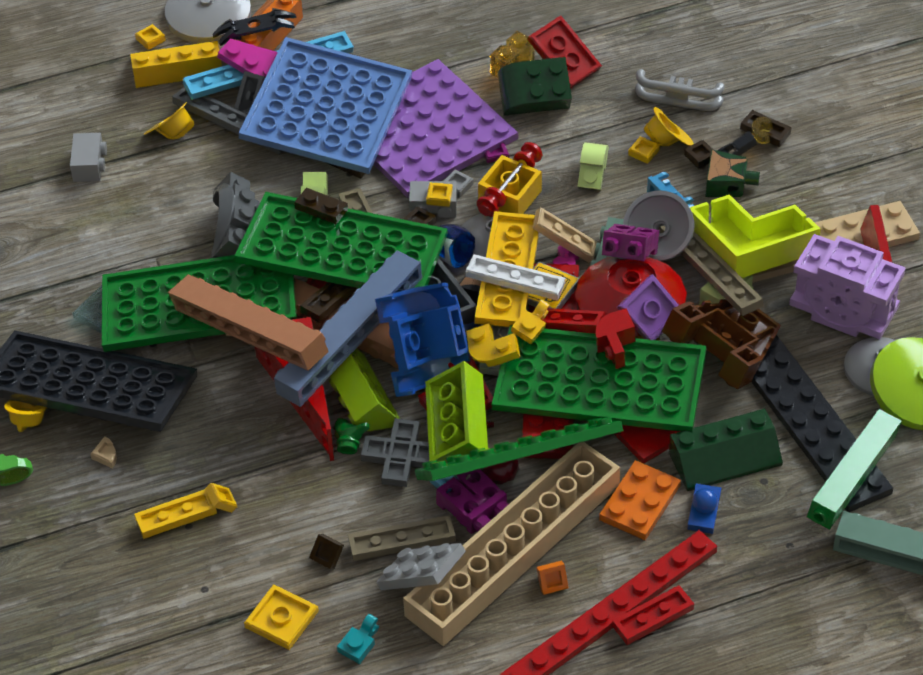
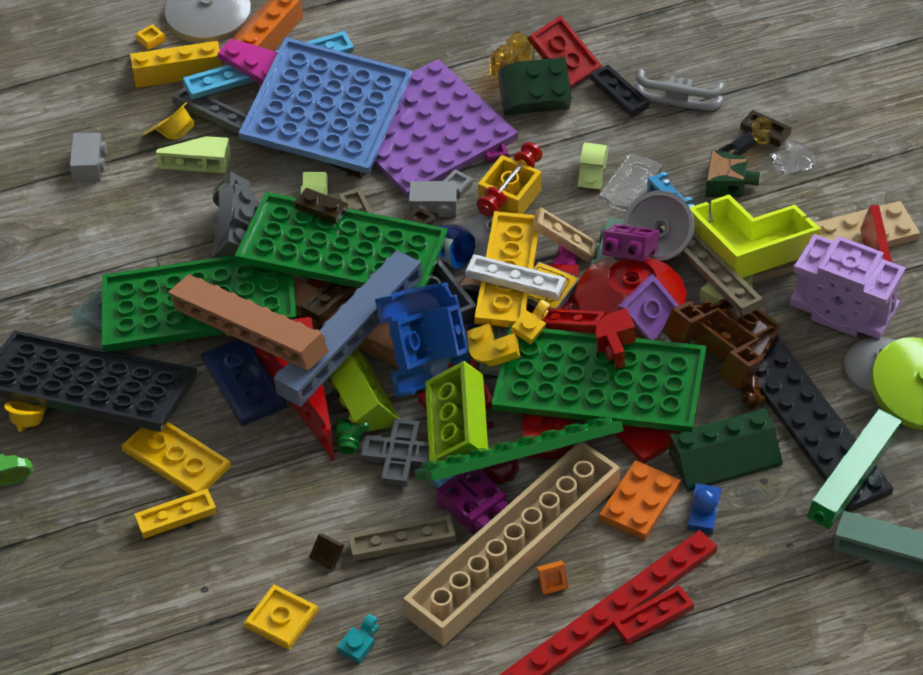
(105, 453): tan tile -> none
(177, 457): none -> yellow tile
(199, 155): none -> yellowish green slope
(221, 497): yellow tile -> none
(238, 28): black piece -> none
(243, 381): none -> dark blue tile
(248, 91): dark grey slope -> none
(420, 566): light grey plate -> none
(439, 194): yellow tile -> none
(620, 90): none -> black plate
(629, 181): none -> clear piece
(643, 149): yellow tile -> none
(664, 131): yellow piece -> none
(699, 153): dark brown plate -> none
(752, 395): none -> reddish brown arm
(794, 159): none -> clear plate

